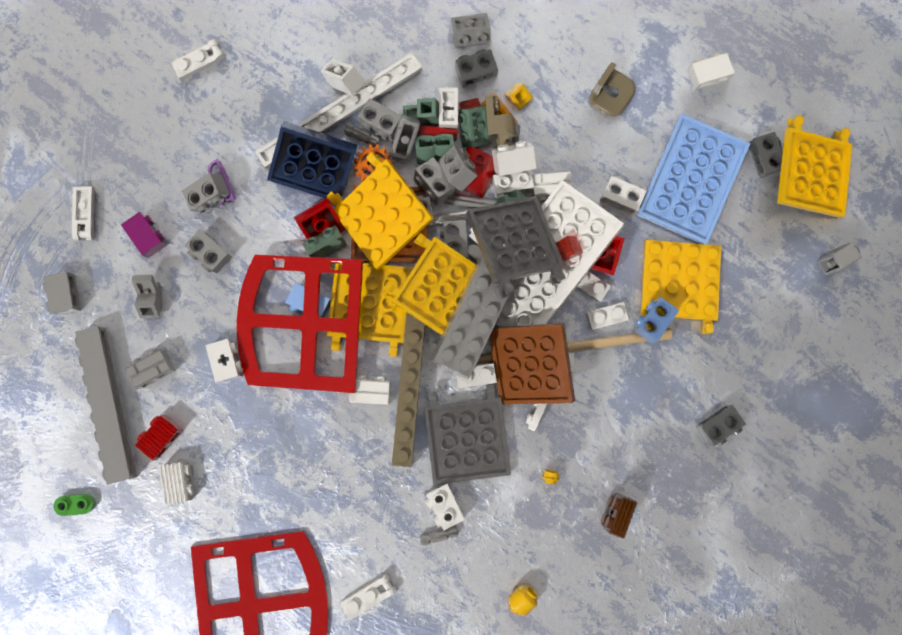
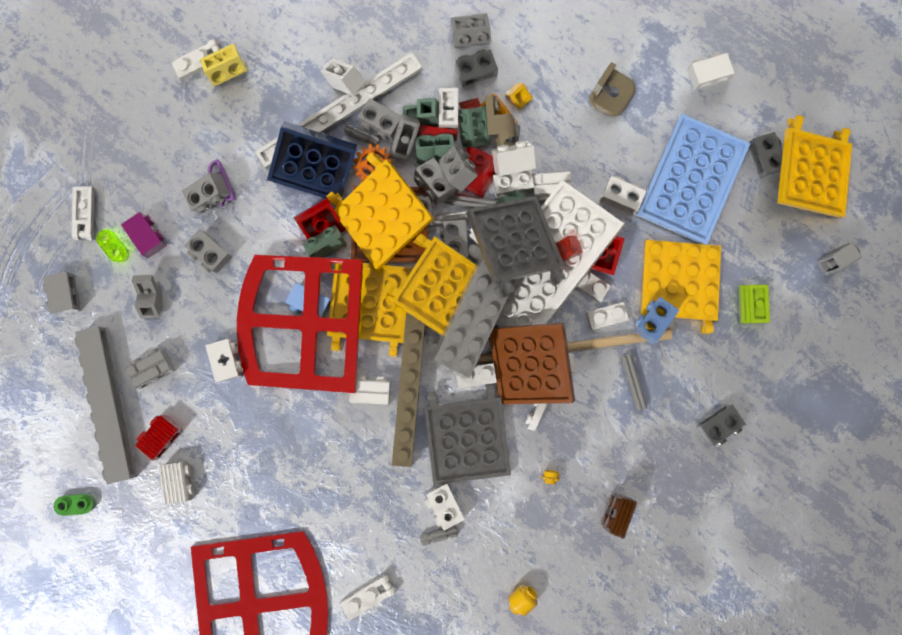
(111, 245): none -> clear neon green plate
(223, 64): none -> light yellow brick
(634, 382): none -> light grey axle
(754, 304): none -> lime plate

